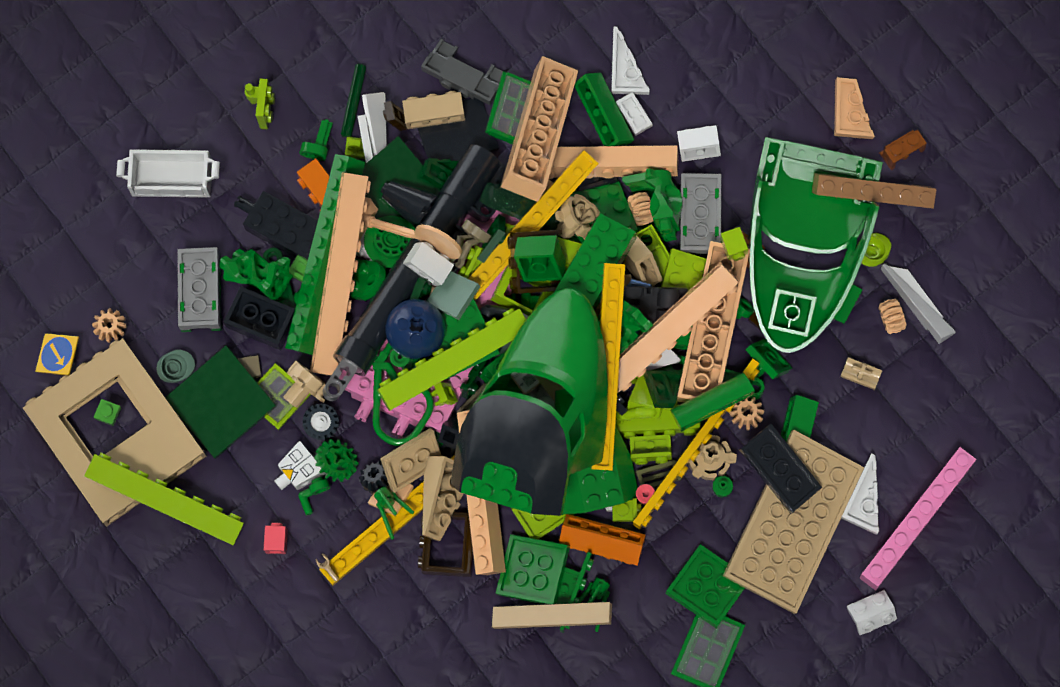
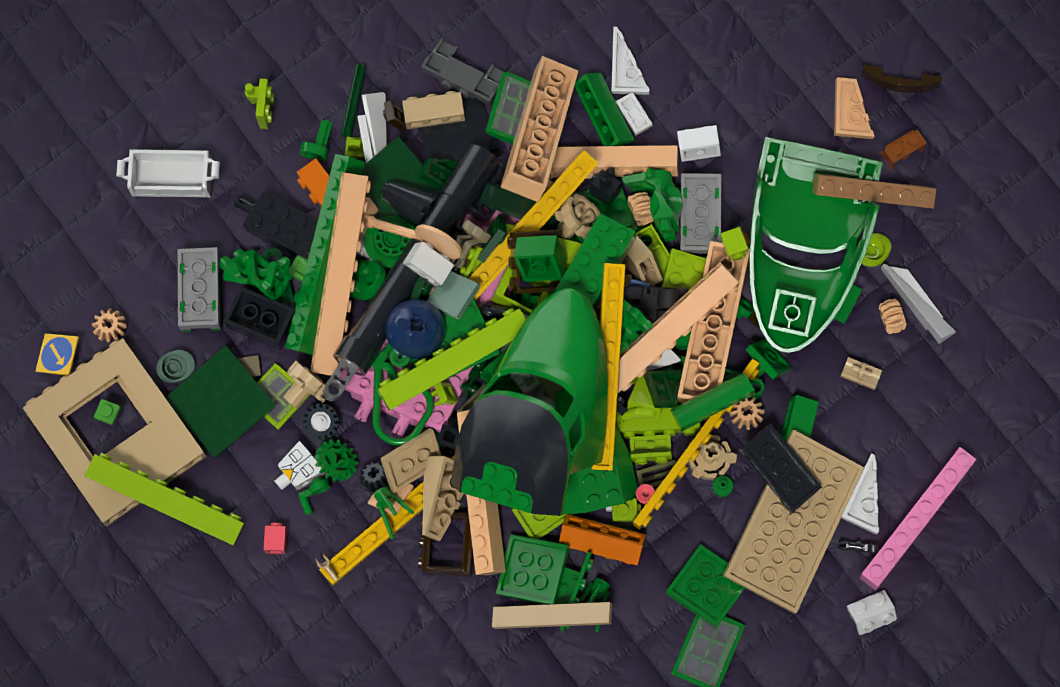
(605, 187): none -> black brick
(858, 546): none -> black piece
(902, 85): none -> dark brown slope

